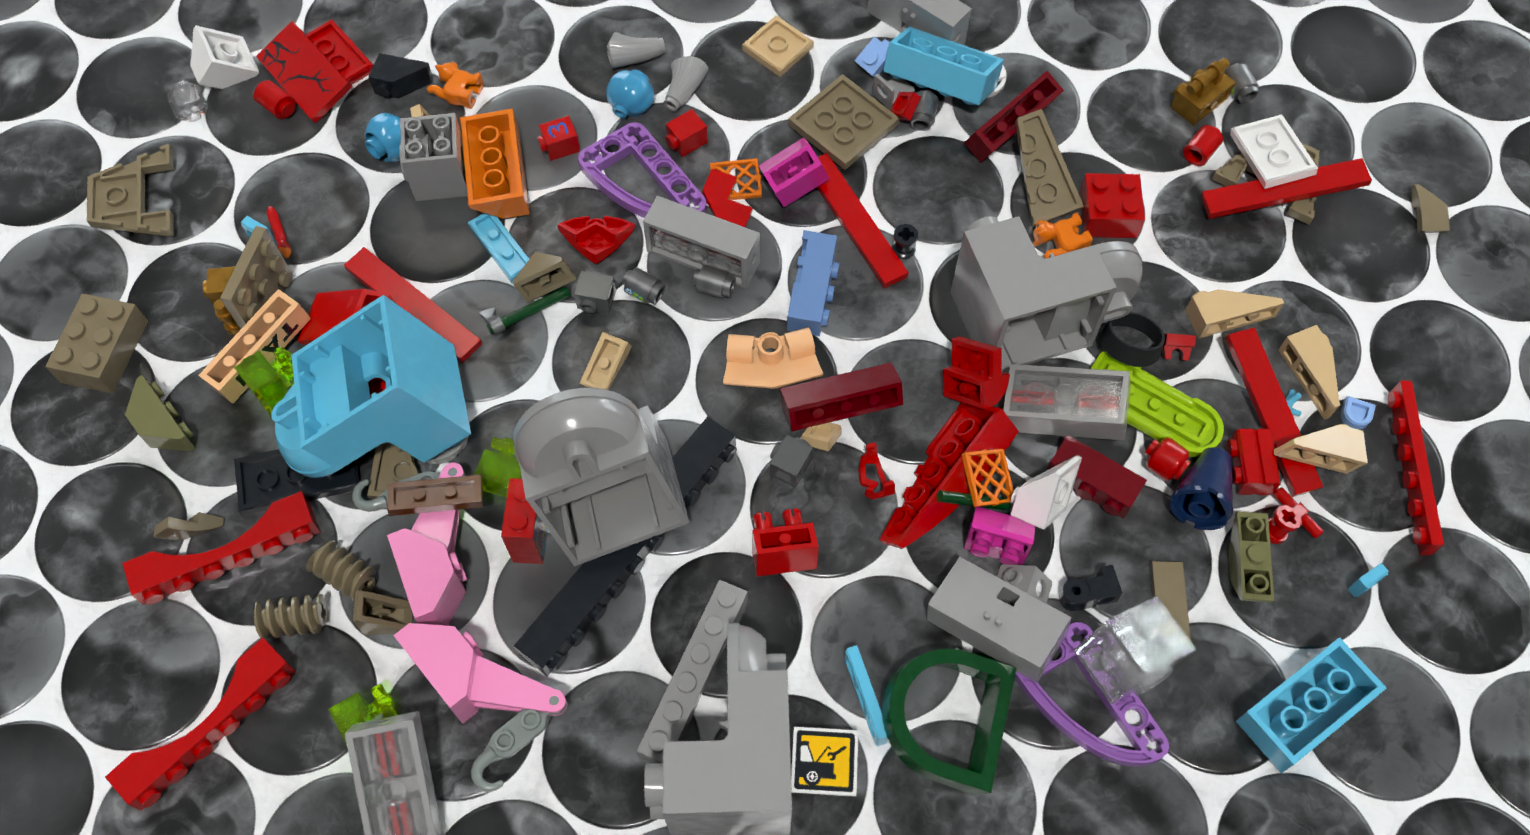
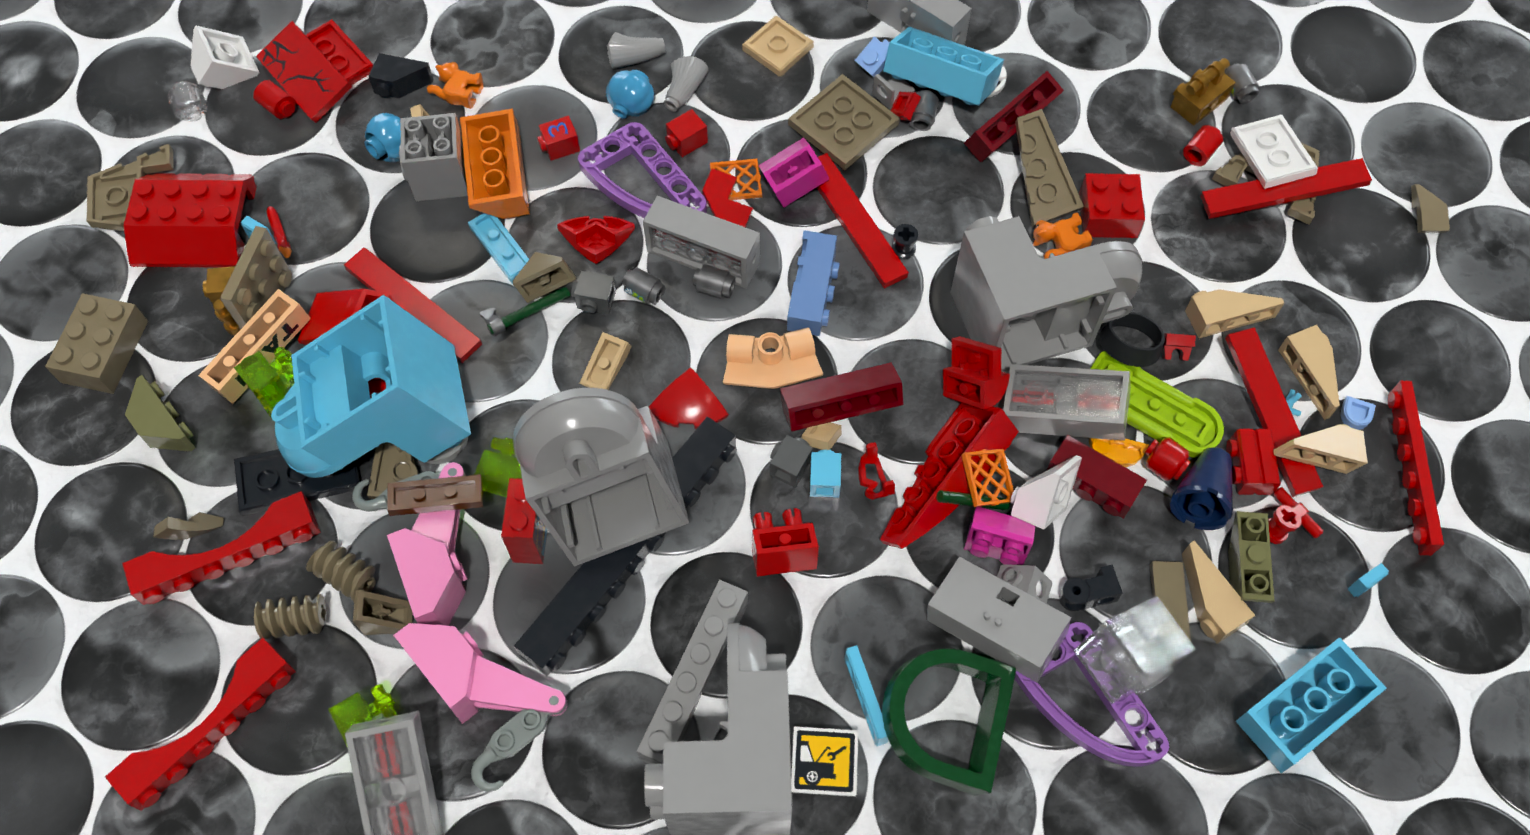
(186, 219): none -> red slope
(687, 402): none -> red brick
(825, 474): none -> medium azure brick
(1123, 452): none -> light orange tile
(1214, 599): none -> tan slope

